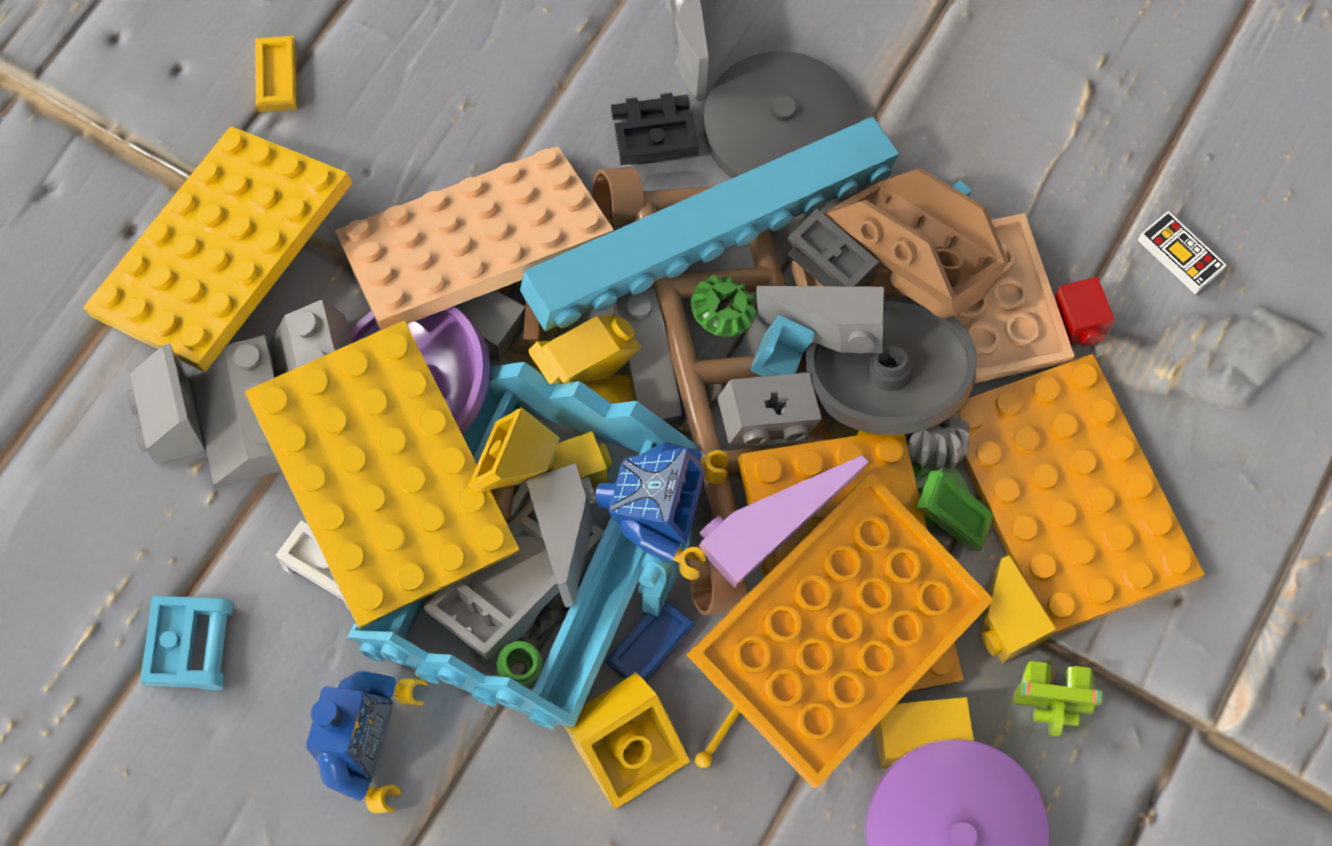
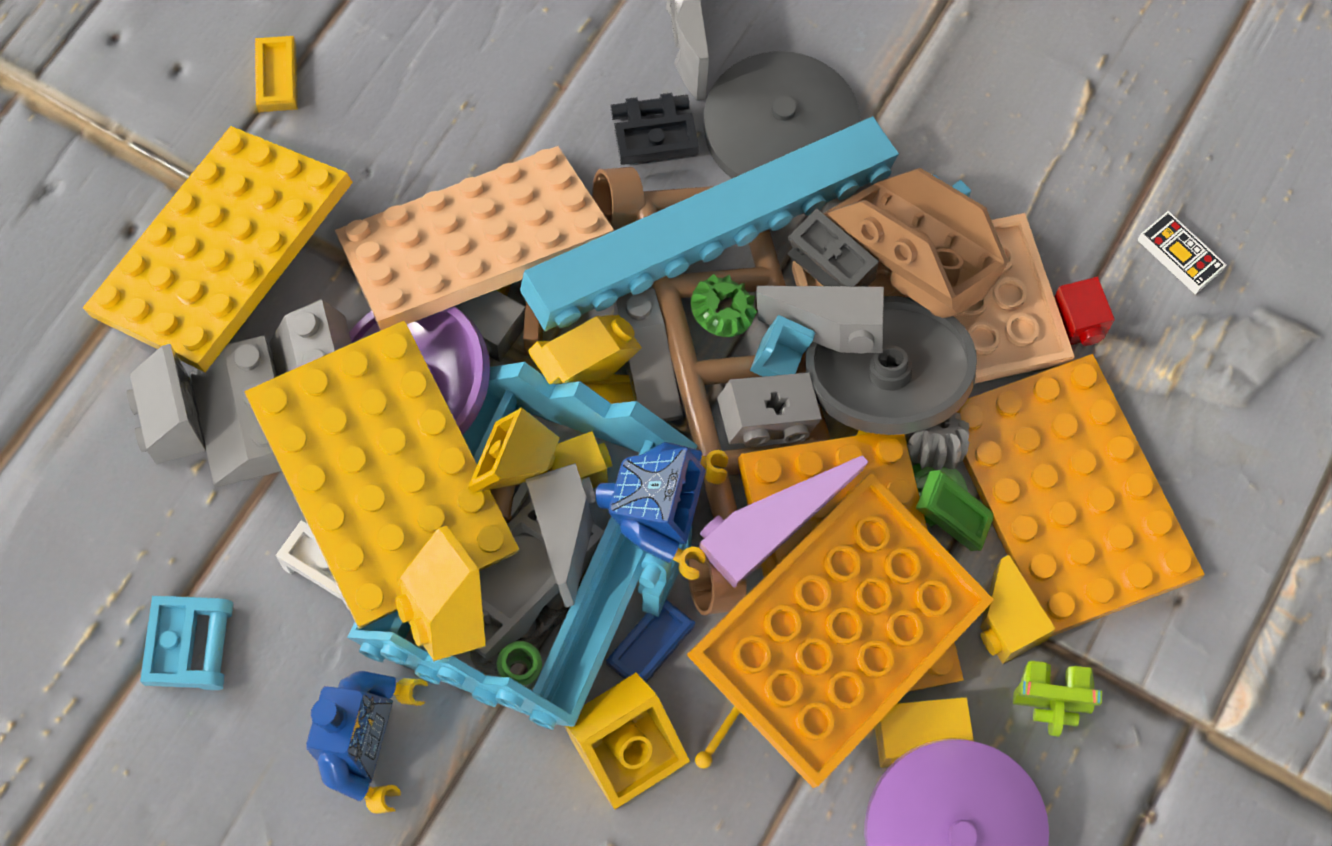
(443, 598): none -> yellow slope

